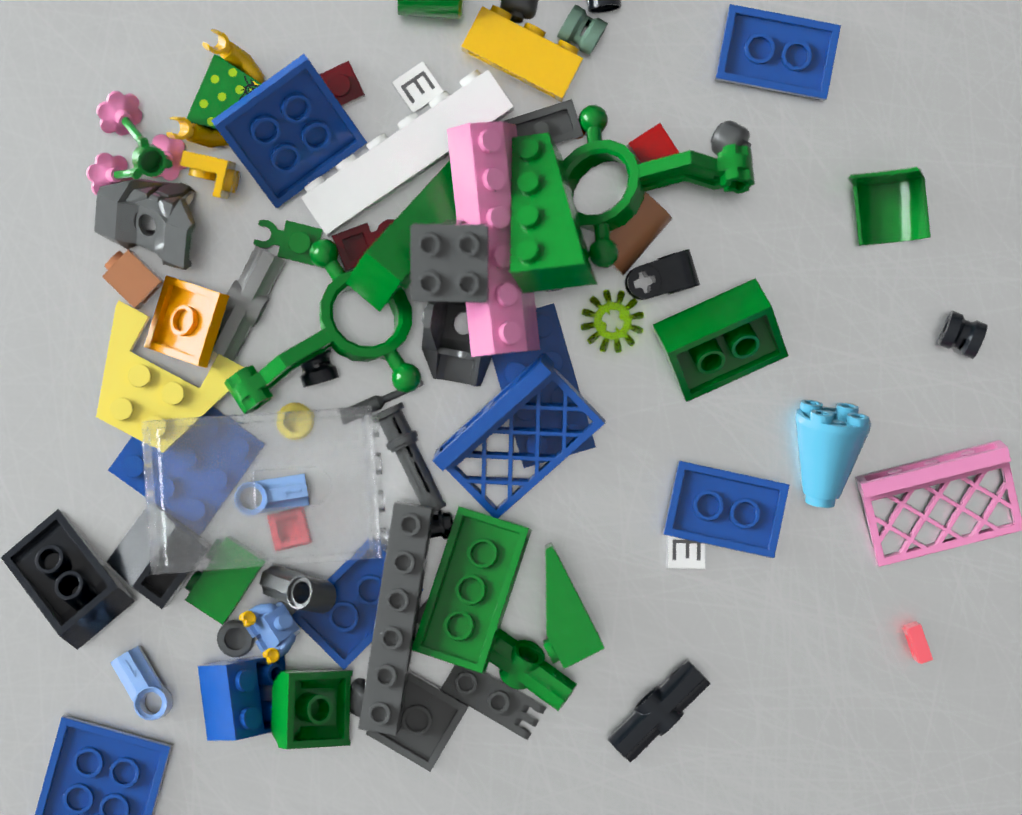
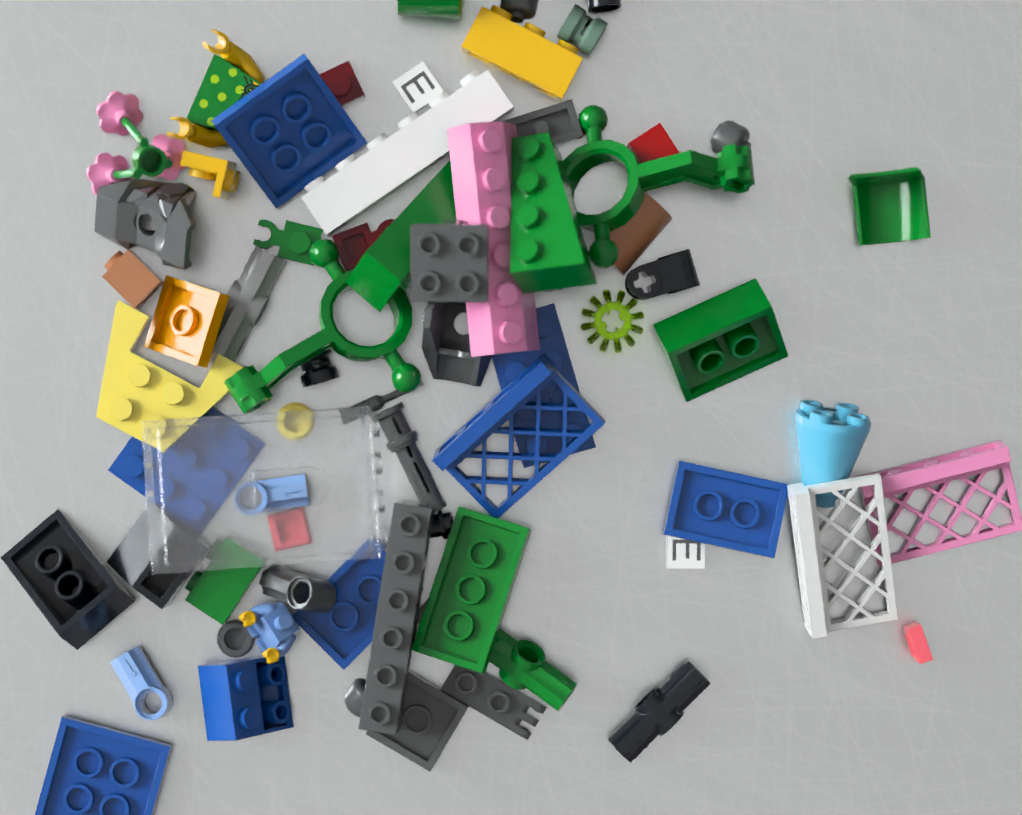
(311, 708): green slope -> none
(567, 622): green slope -> none
(777, 52): blue plate -> none
(810, 557): none -> white fence
(962, 334): black wheel -> none

